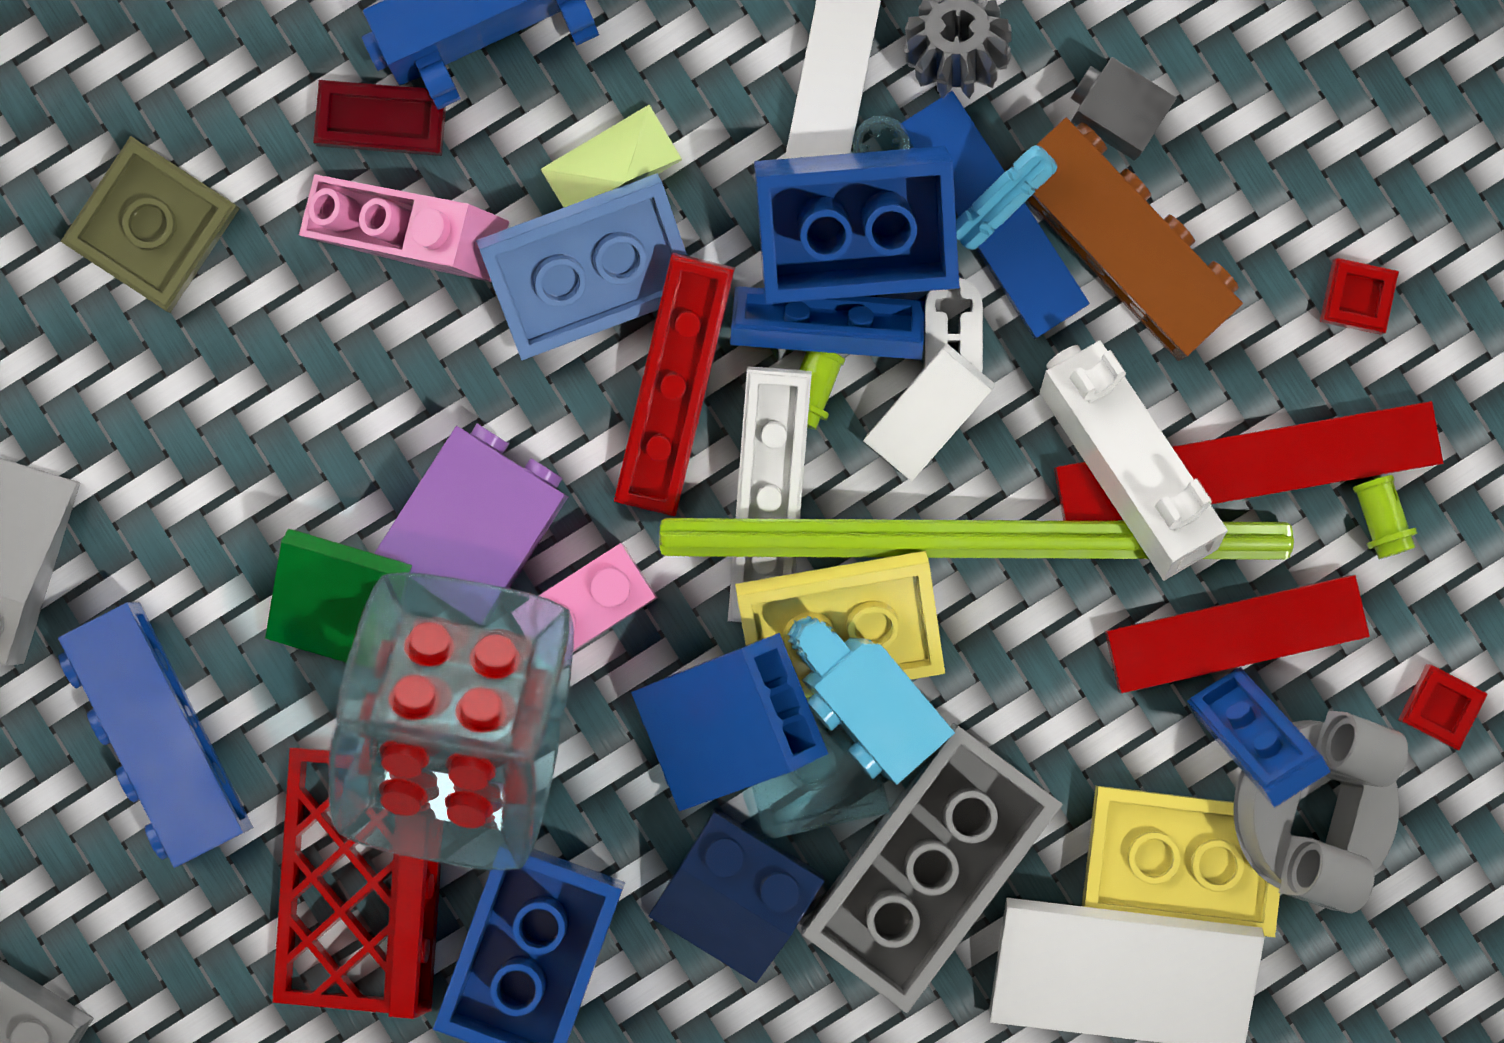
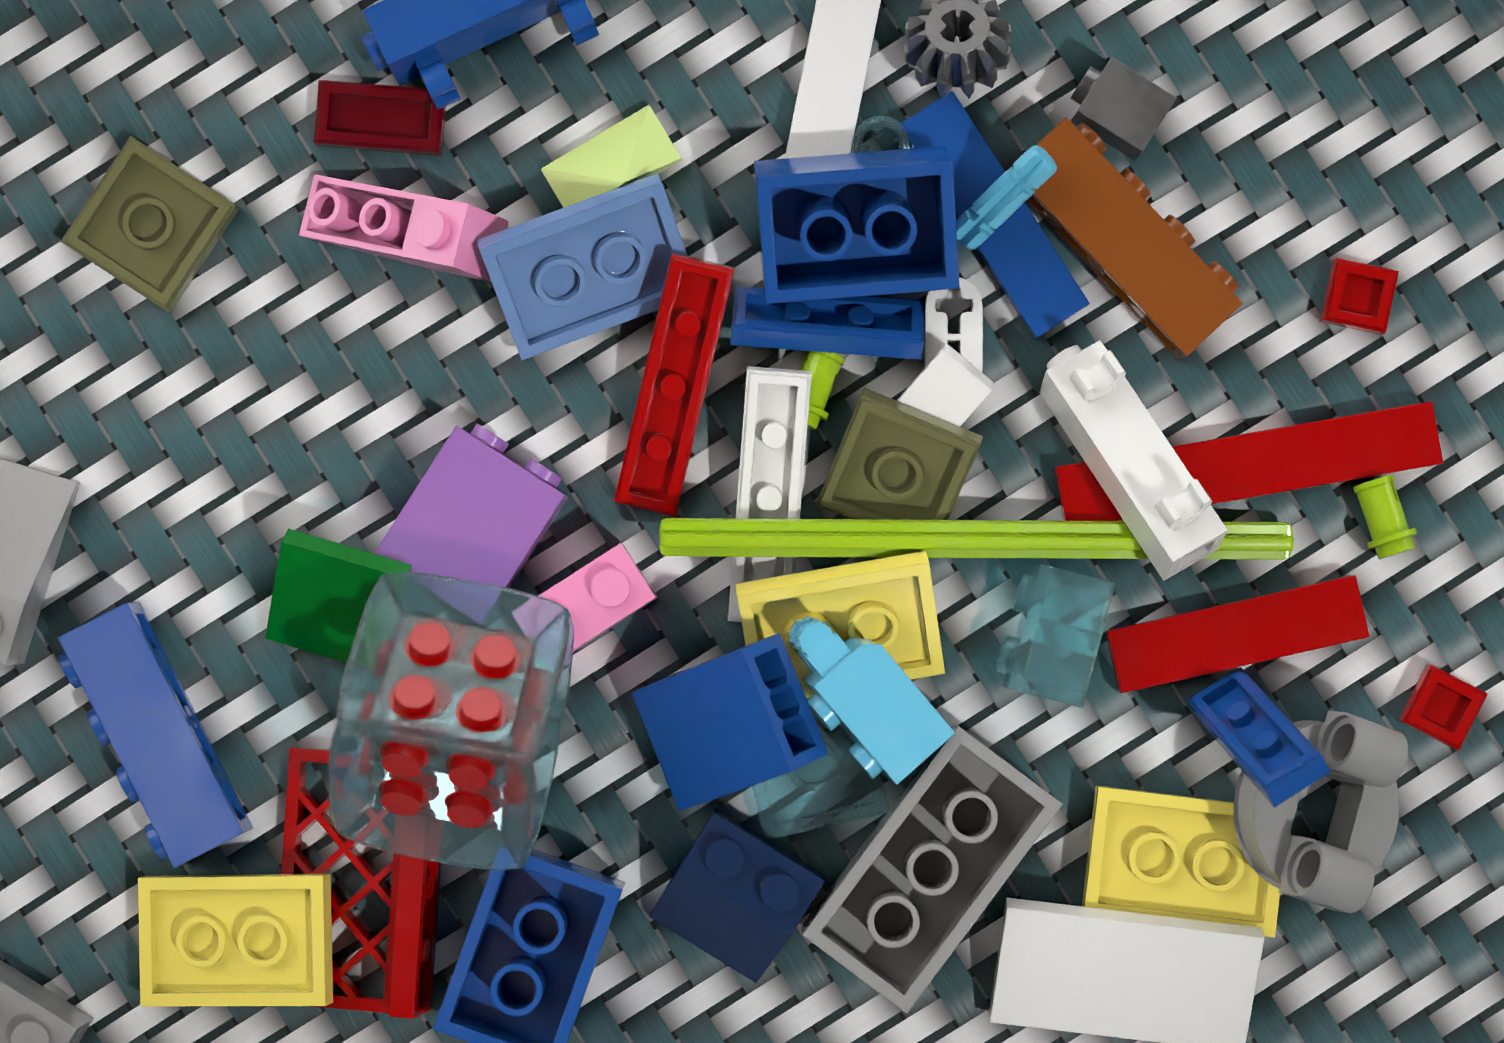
(235, 940): none -> light yellow plate
(898, 463): none -> olive tile
(1055, 634): none -> clear light blue brick

